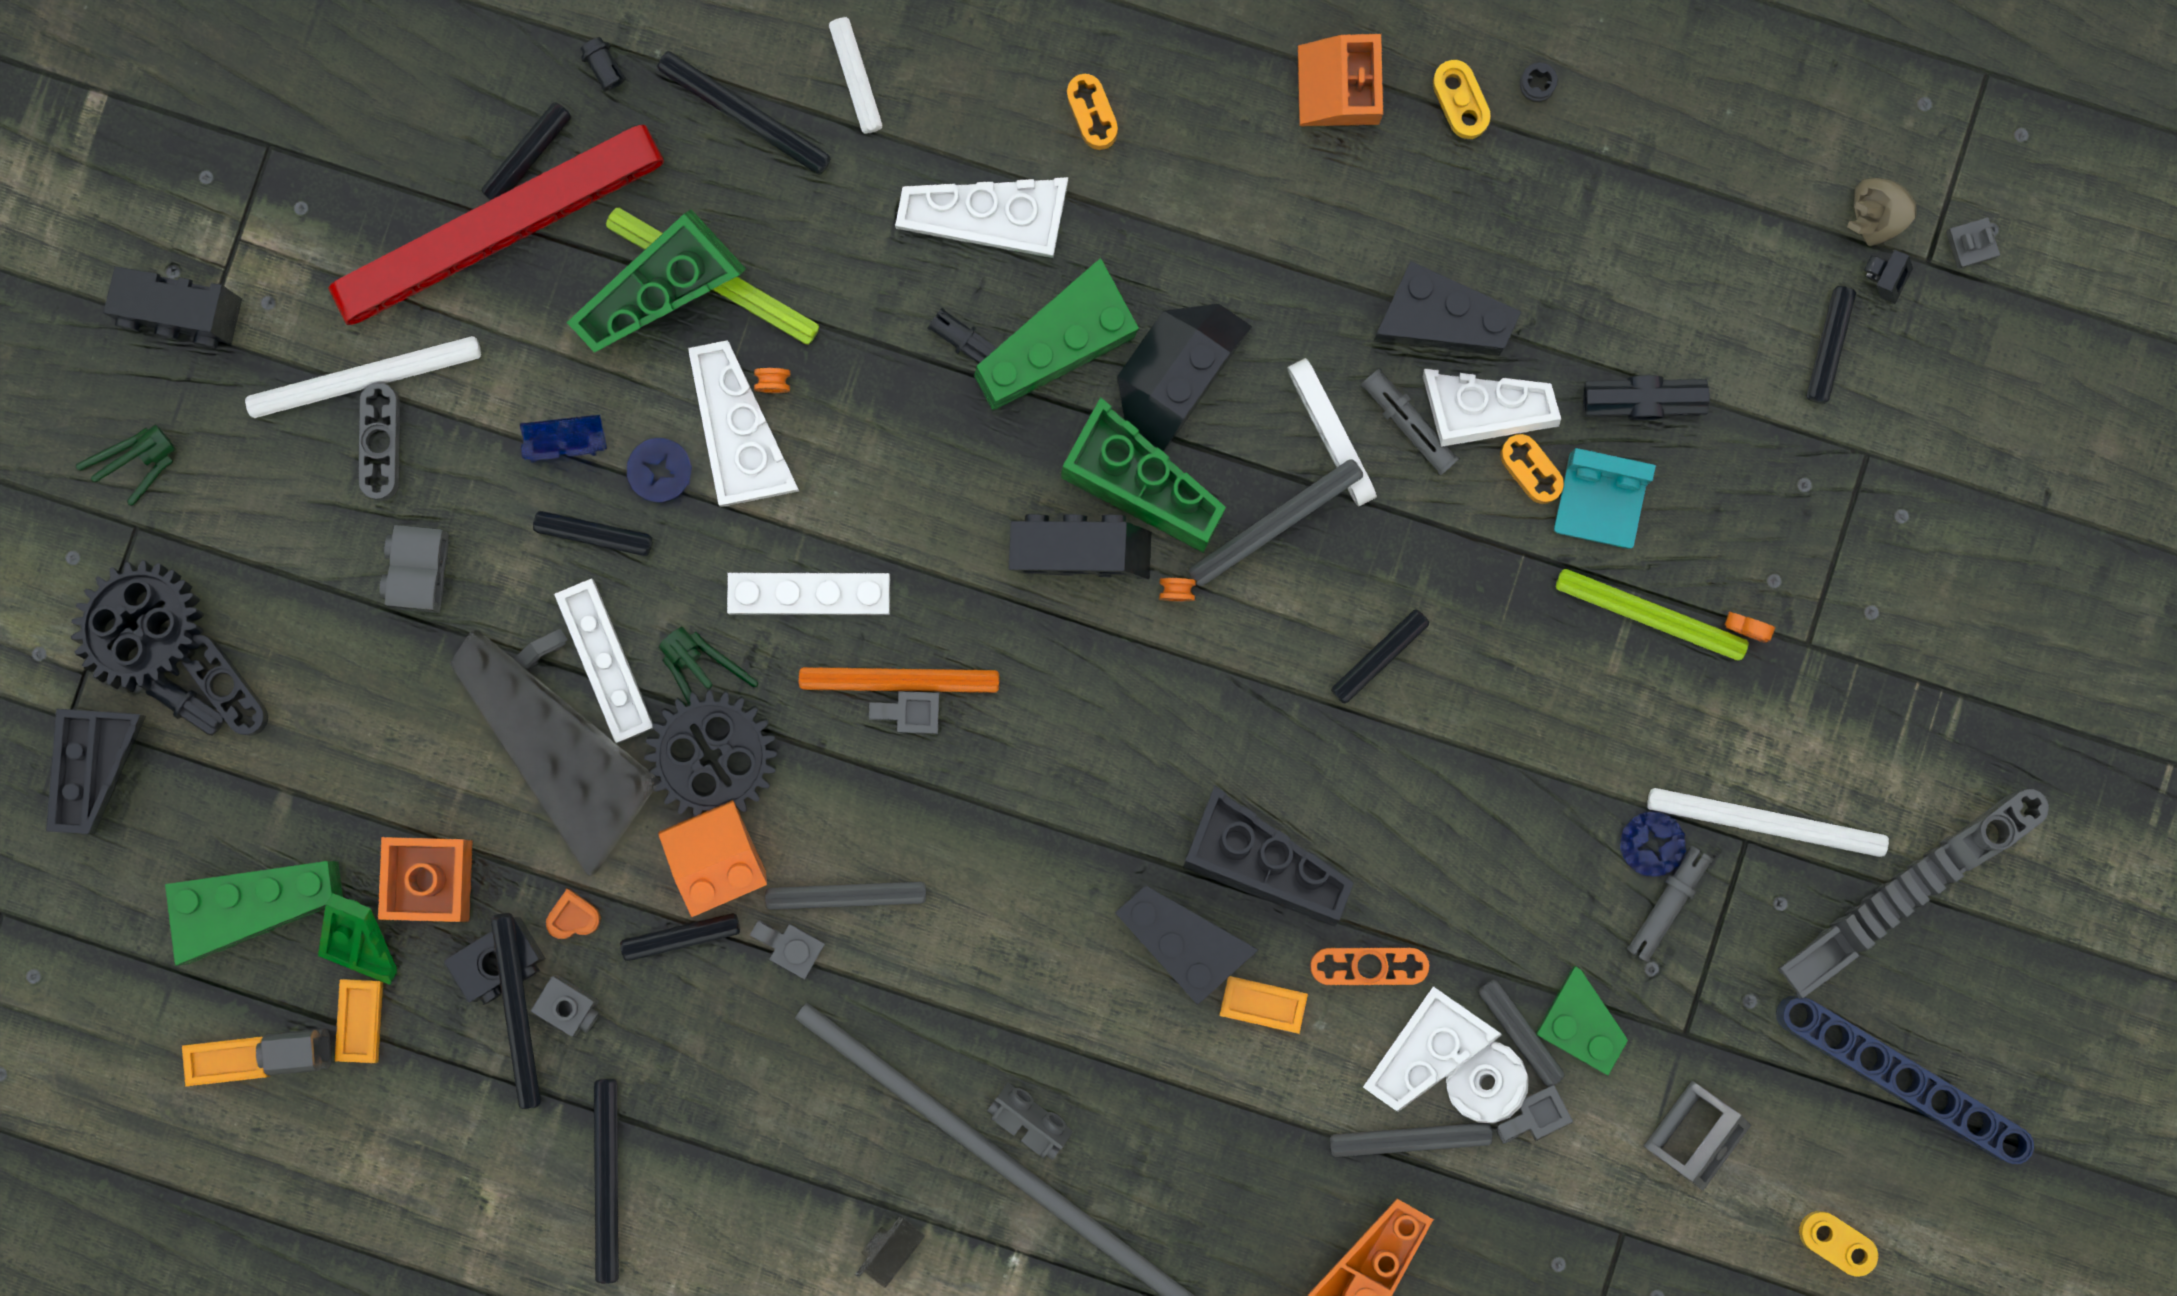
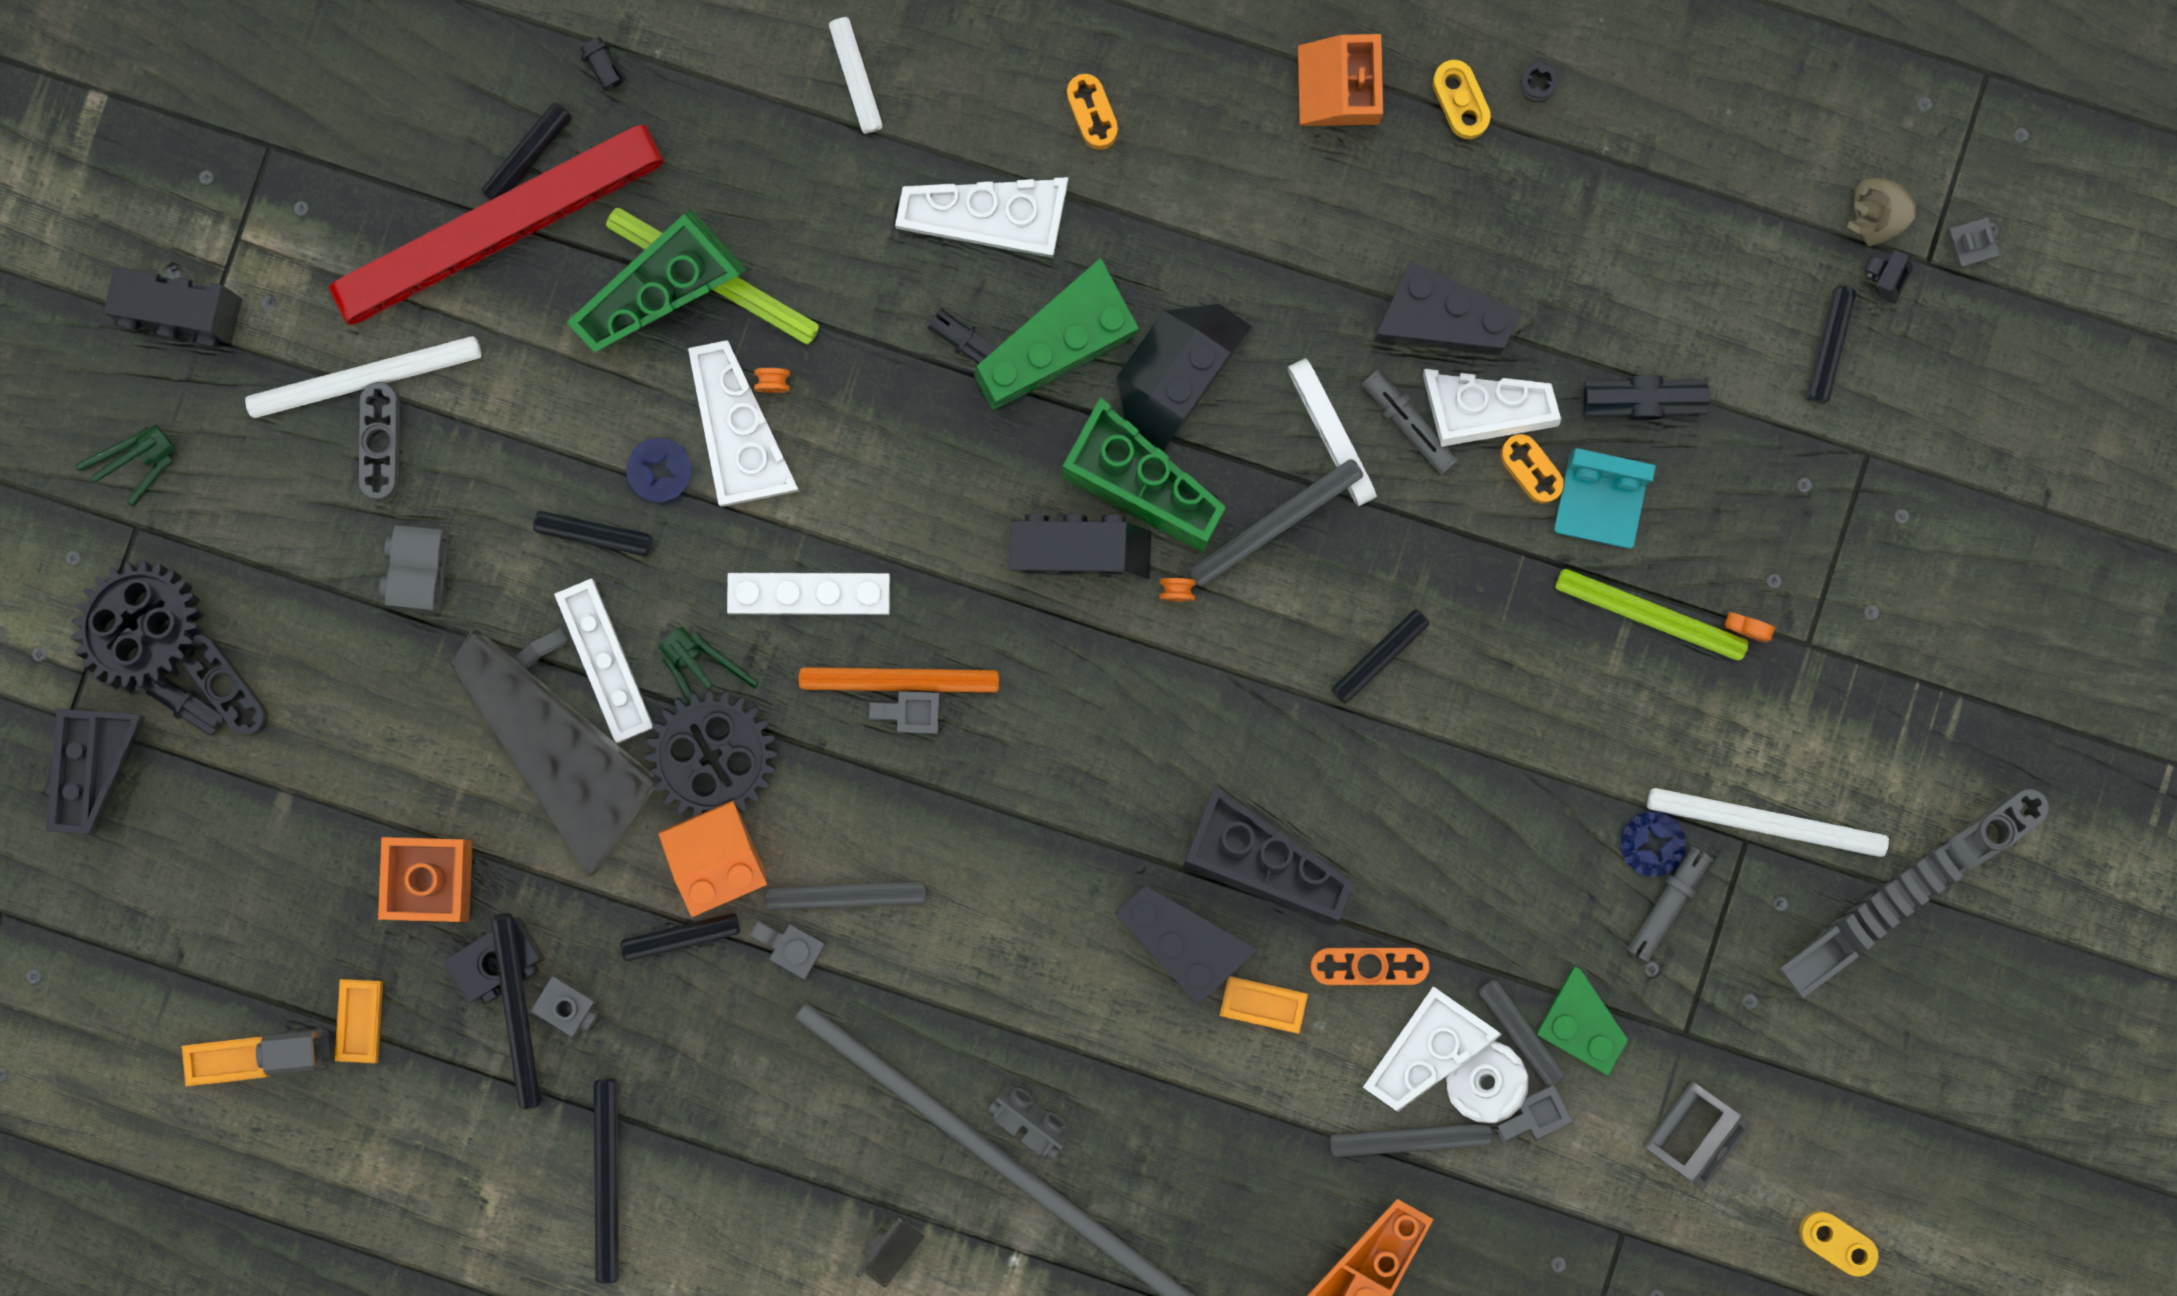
(232, 908): green wedge -> none
(355, 940): green wing -> none
(562, 436): clear blue hinge -> none
(572, 916): orange tile -> none
(743, 112): black axle -> none
(1923, 1086): dark blue beam -> none

